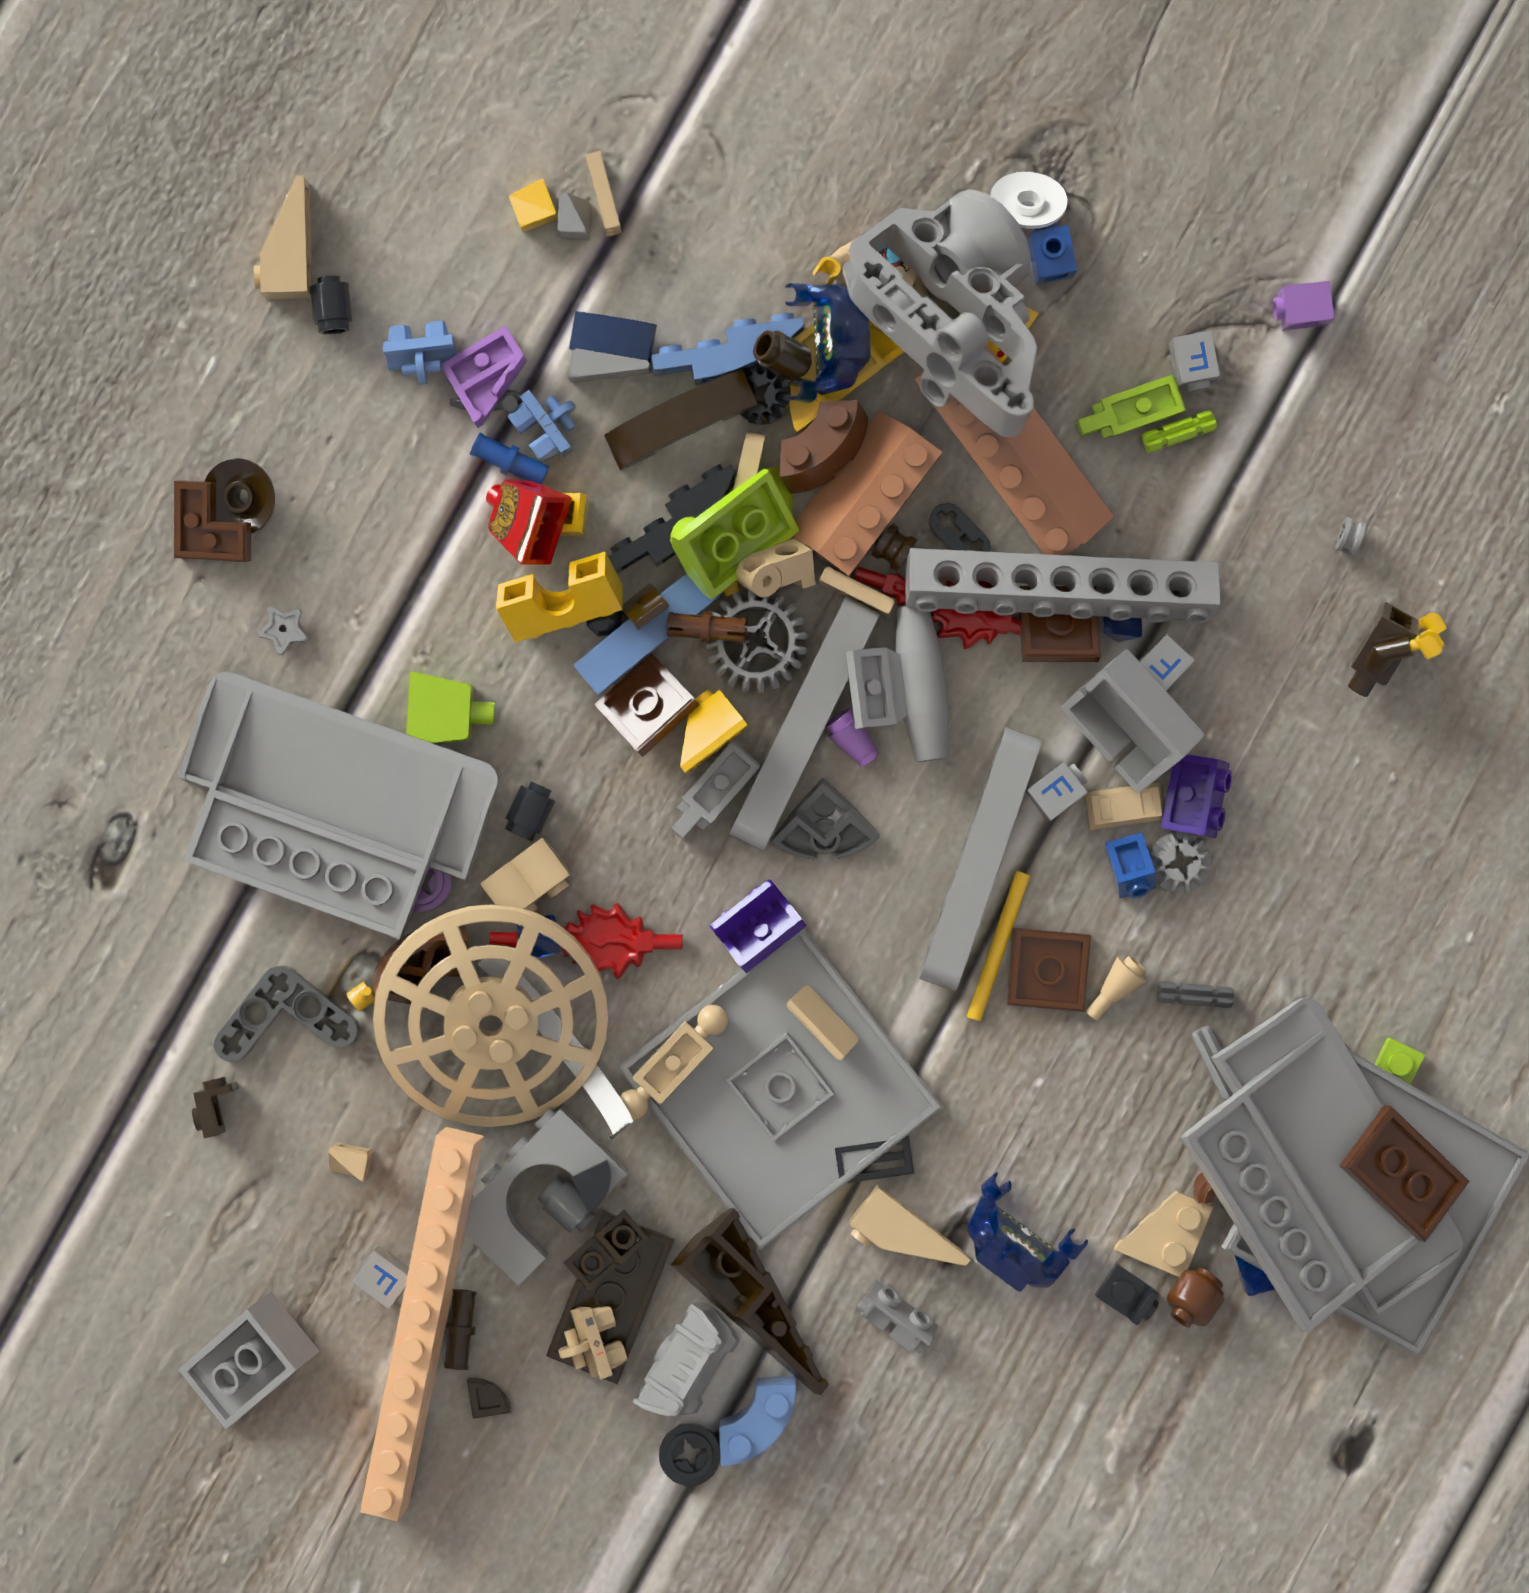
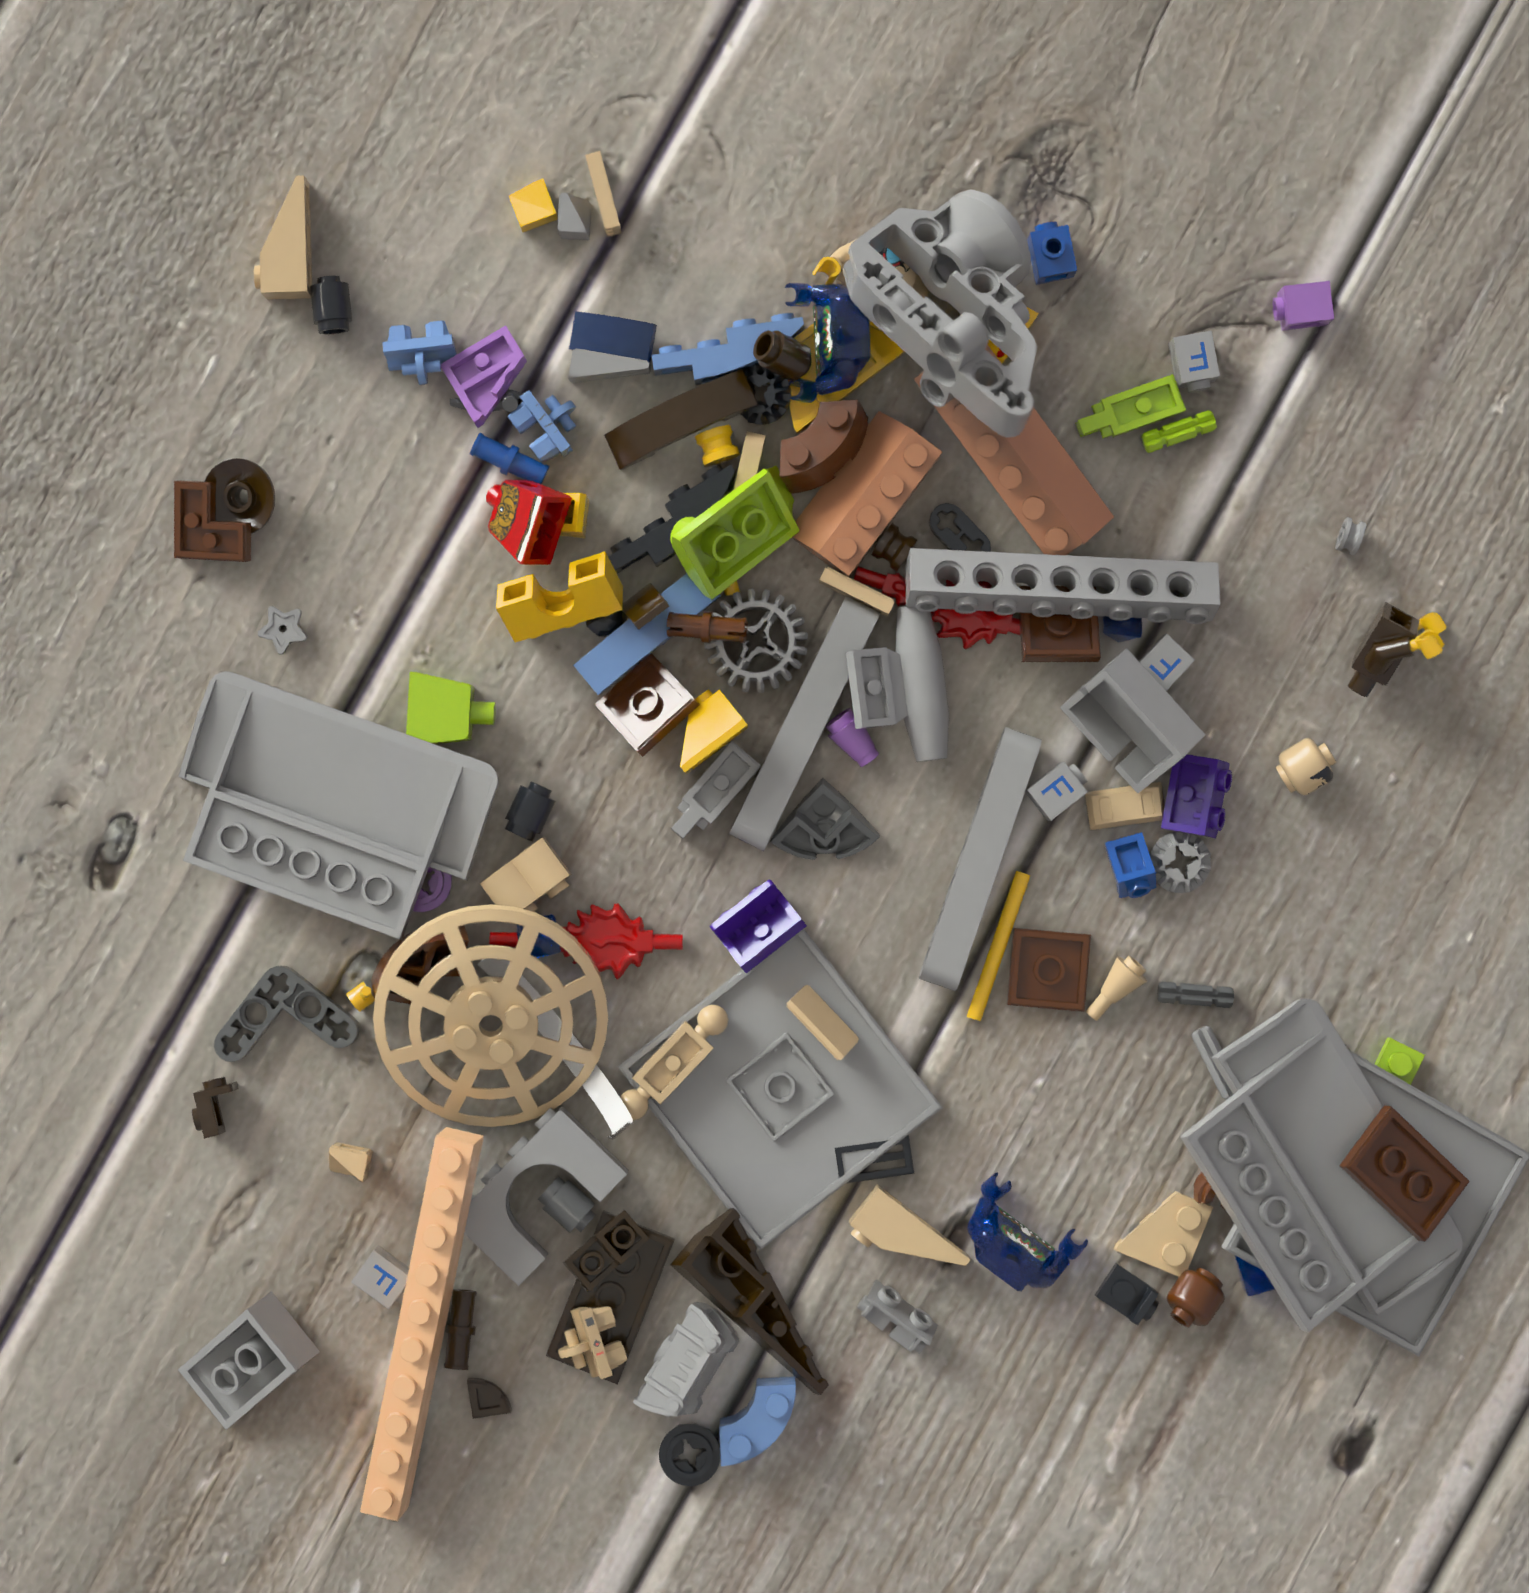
(593, 1184): black tile -> none
(717, 445): none -> yellow wheel
(777, 567): tan leg -> none
(1031, 198): white dish -> none
(1306, 766): none -> tan head

